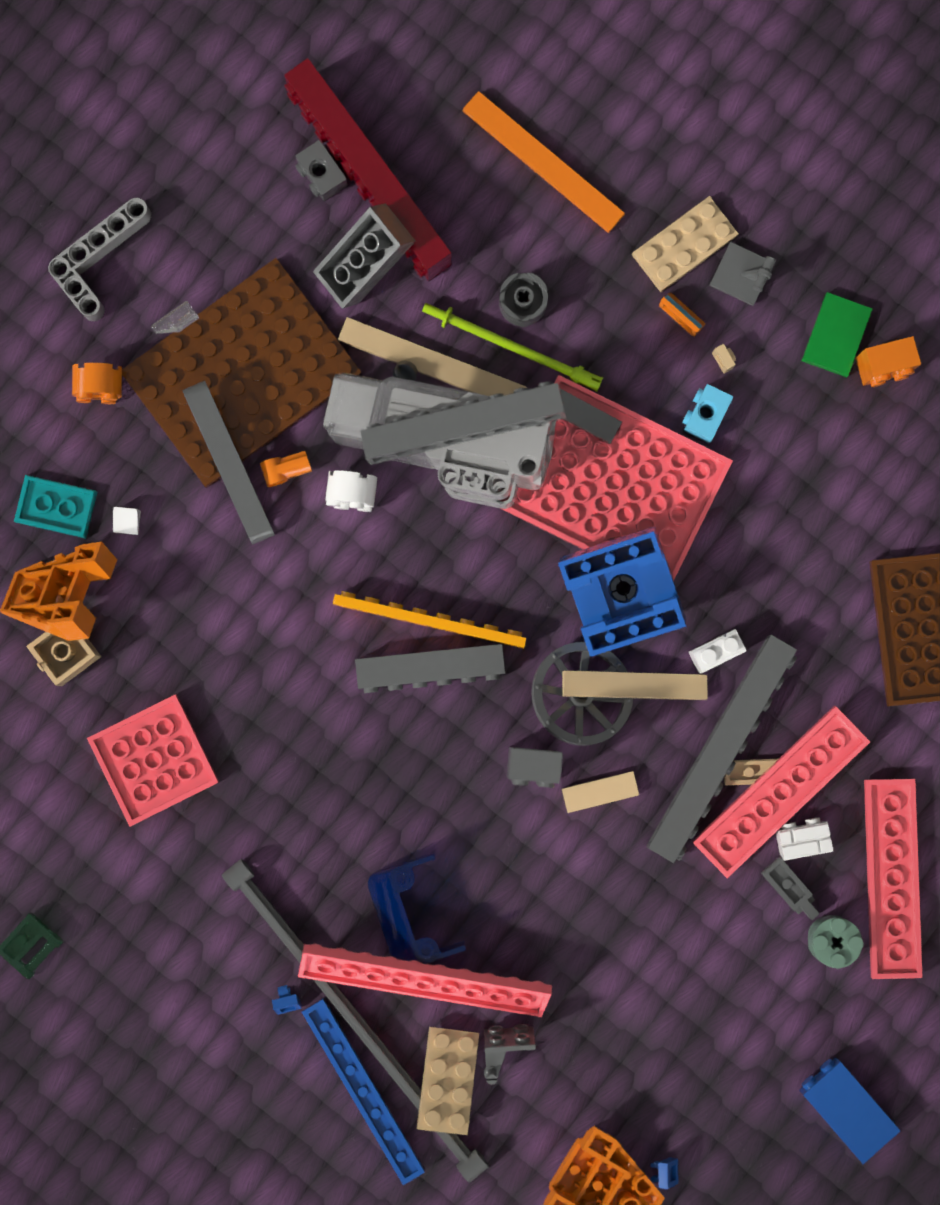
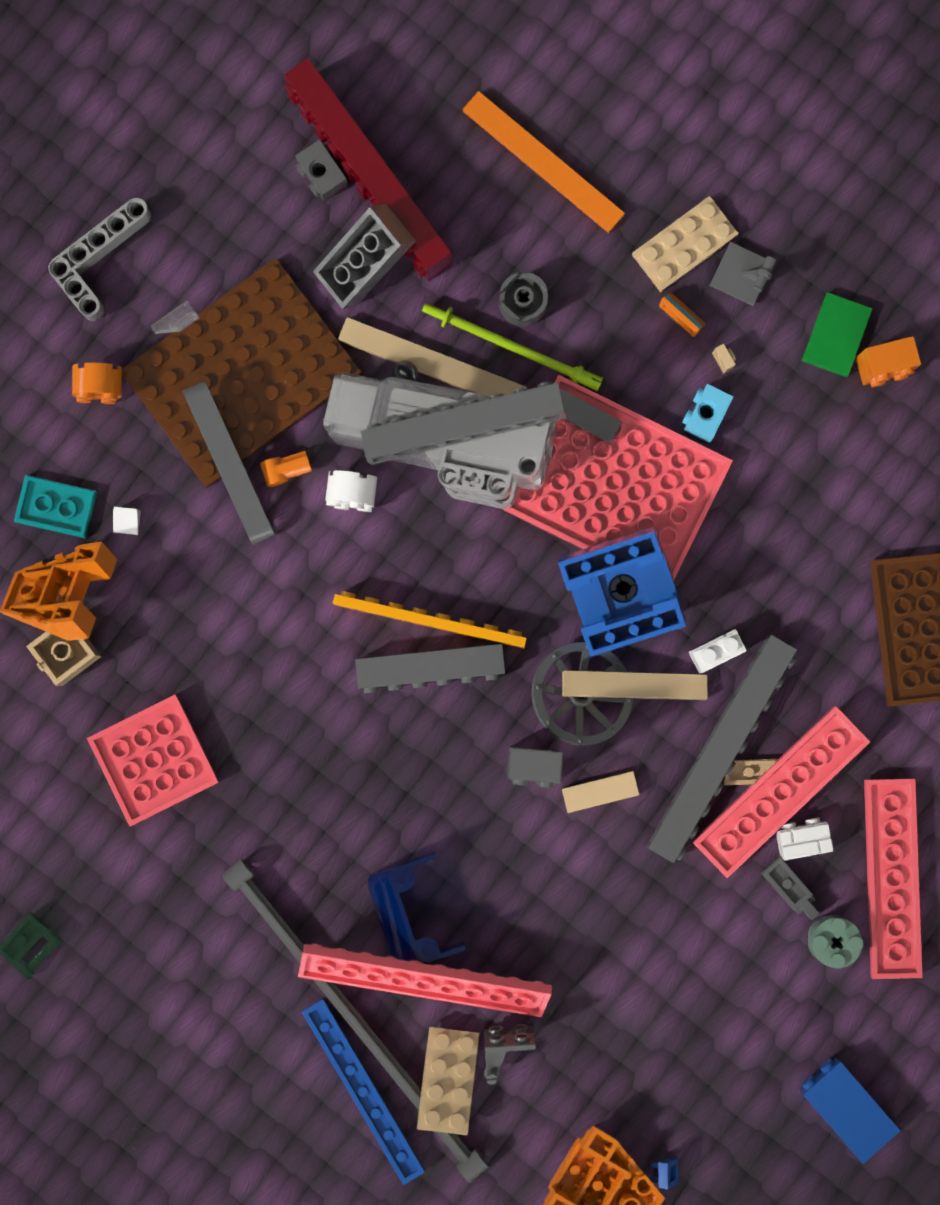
(286, 1001): blue tile -> none

